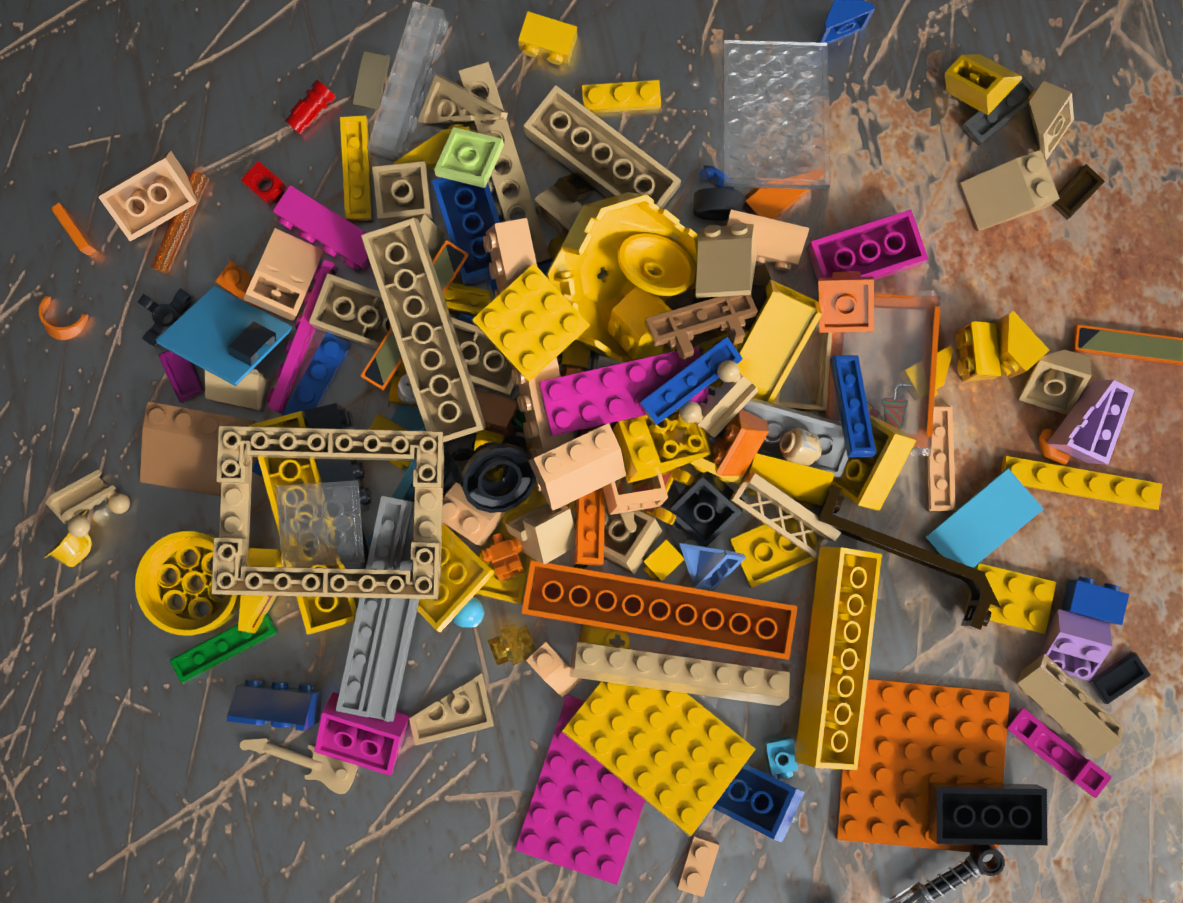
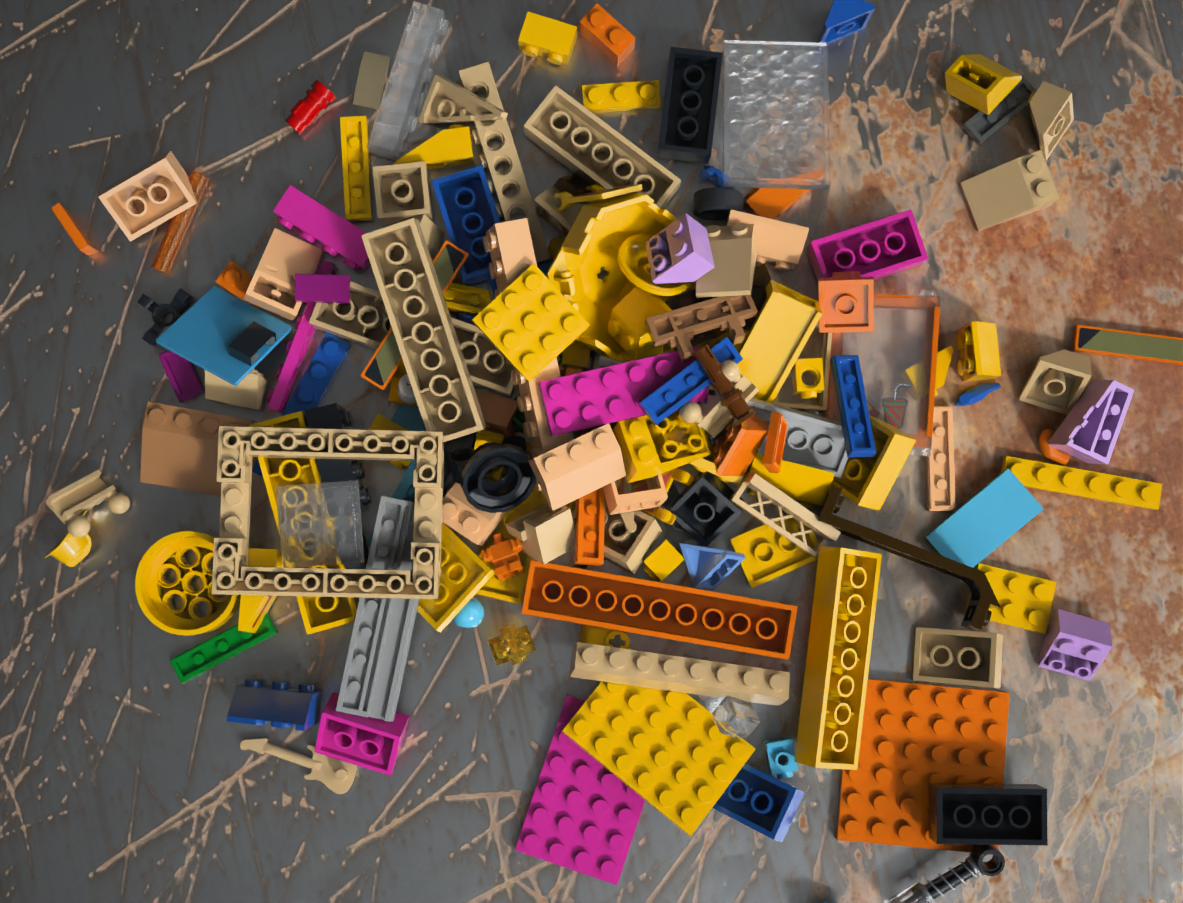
(60, 333): orange helmet -> none
(260, 174): red brick -> none
(322, 288): none -> magenta tile
(455, 714): tan wing -> none
(469, 157): yellowish green plate -> none
(553, 669): light nougat slope -> none
(597, 194): none -> yellow flag
(607, 34): none -> orange brick
(679, 252): none -> lavender slope
(689, 105): none -> black brick
(698, 866): light nougat plate -> none
(730, 396): none -> reddish brown pin
(735, 717): none -> clear brick
(775, 442): none -> orange tile
(800, 447): tan head -> none
(815, 368): none -> yellow brick
(958, 657): none -> tan slope
(975, 394): none -> blue bar
(1017, 345): yellow slope -> none
(1058, 753): dark pink slope -> none
(1070, 706): tan brick -> none
(1077, 191): dark brown tile -> none
(1095, 601): blue brick -> none
(1120, 678): black tile -> none

